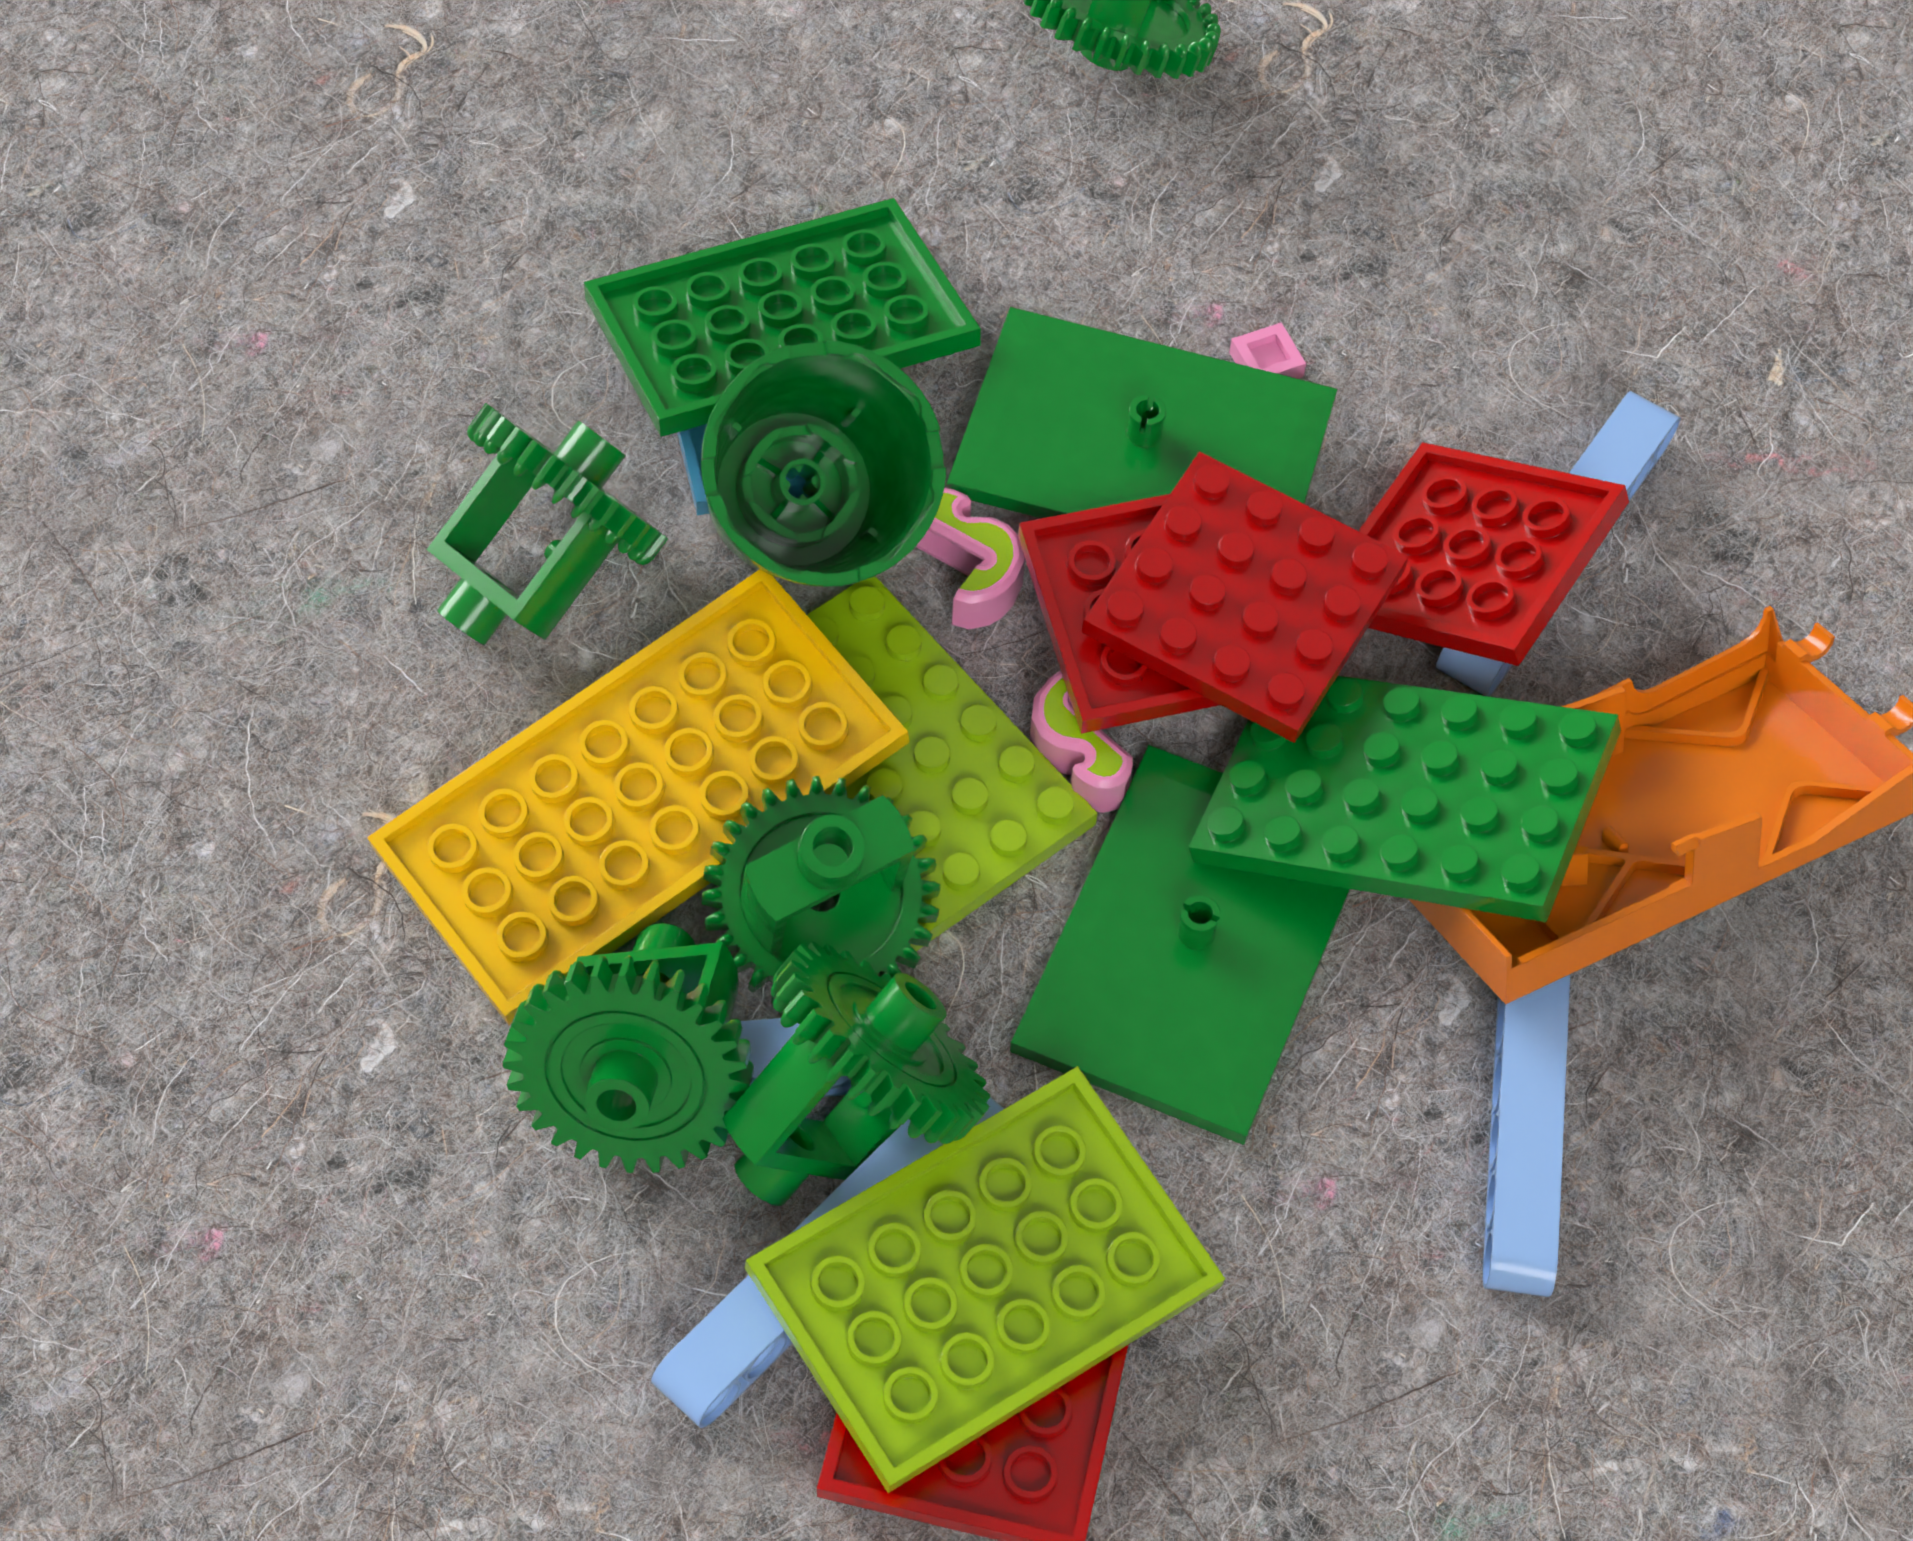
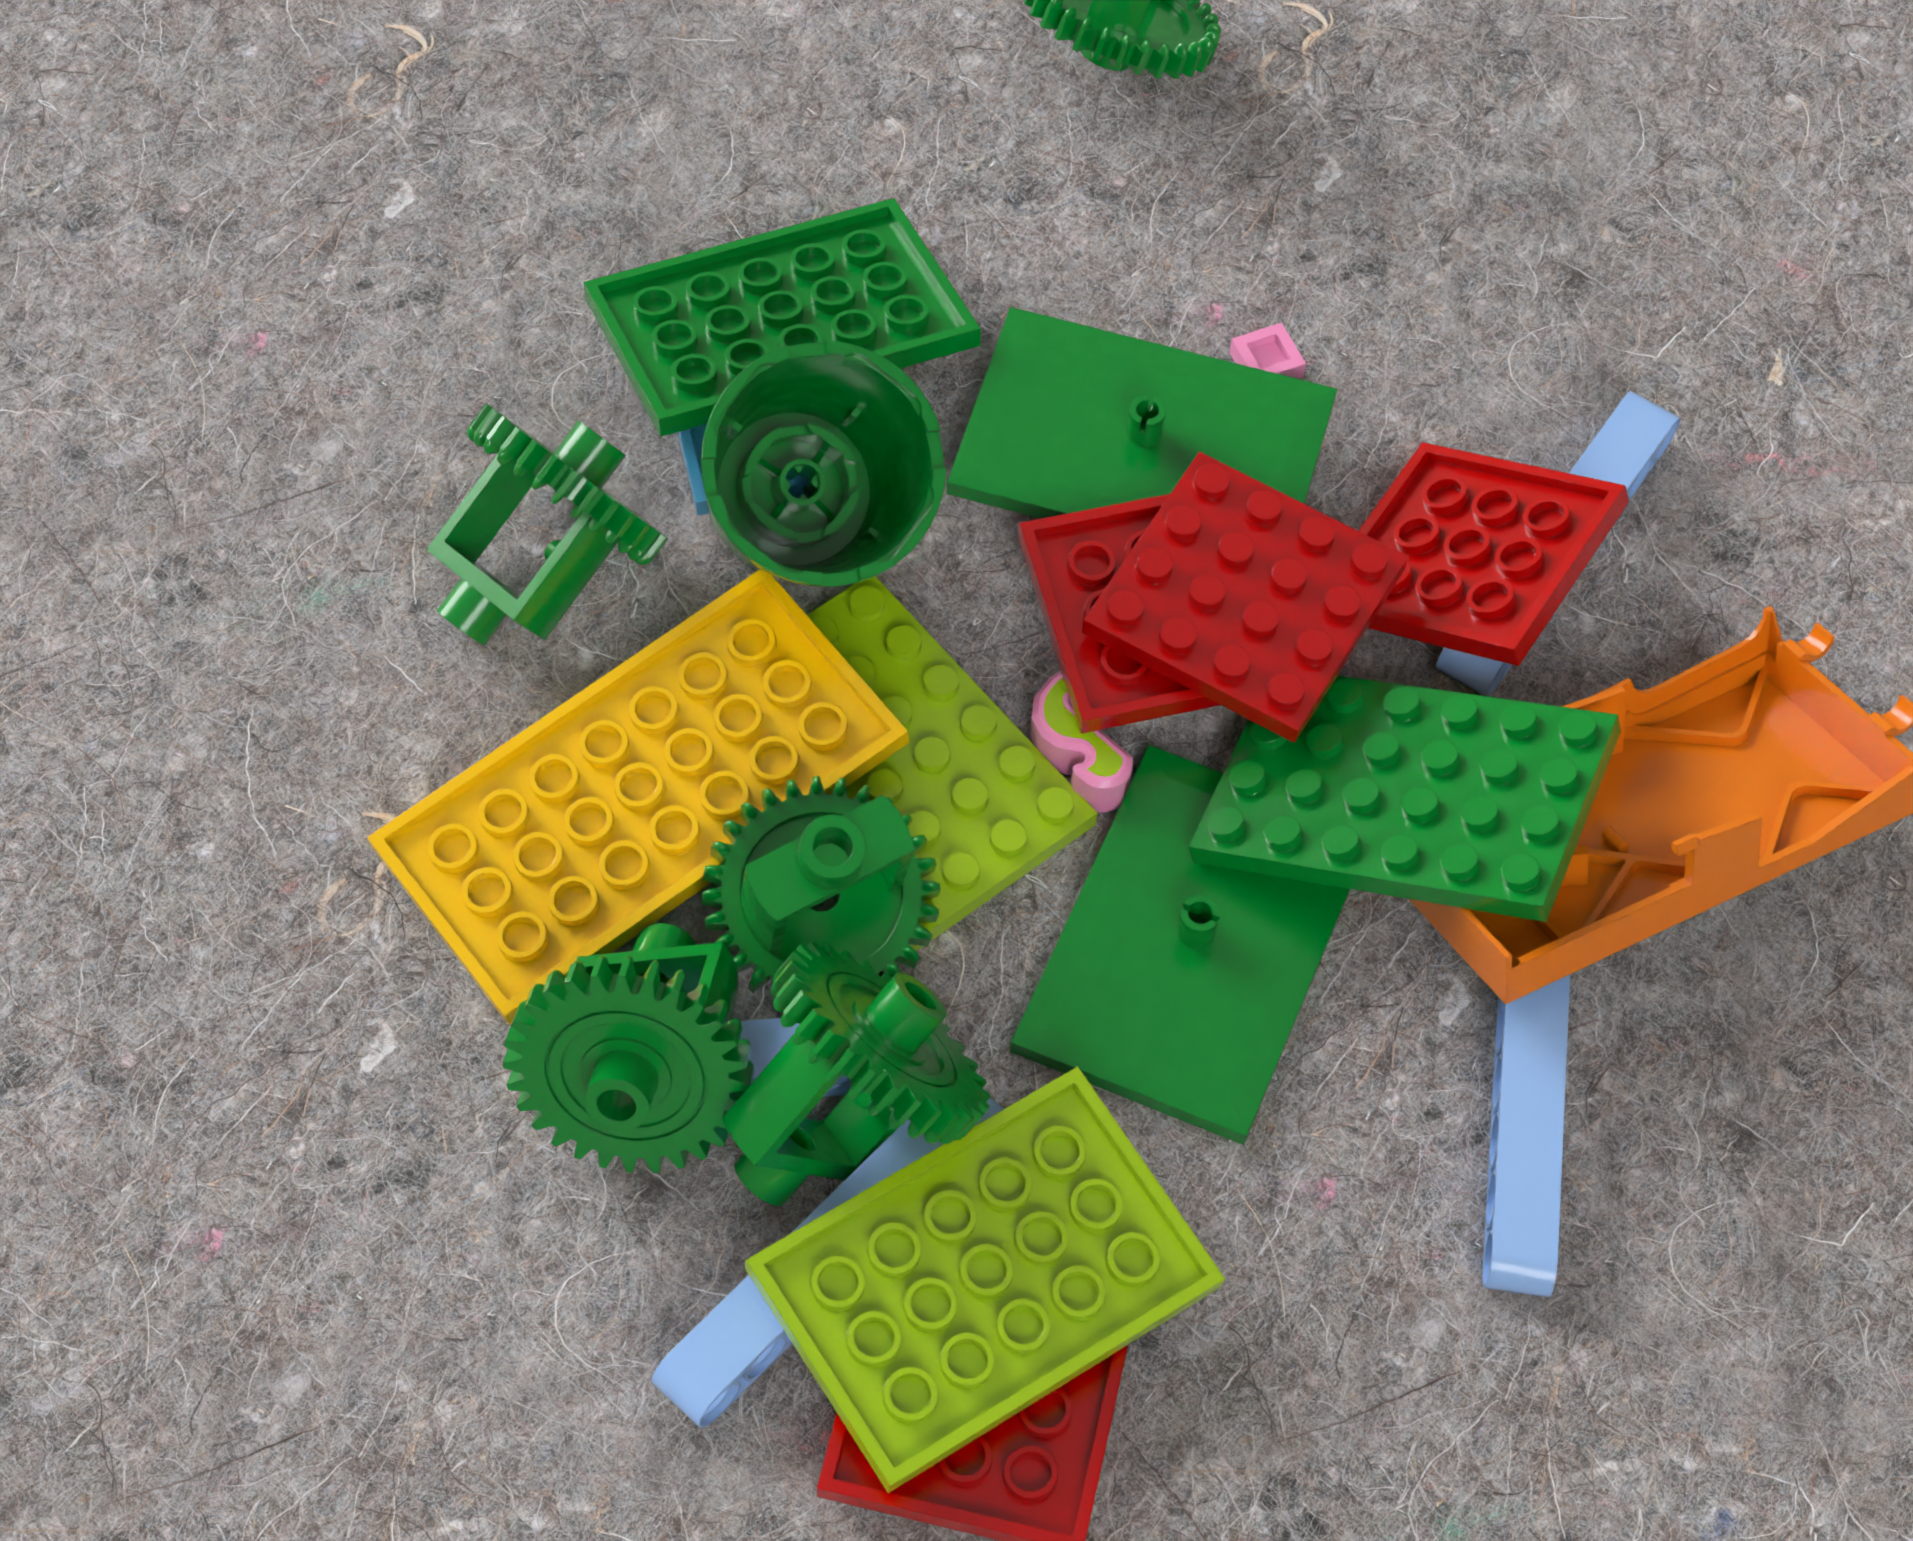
(984, 552): bright pink animal -> none

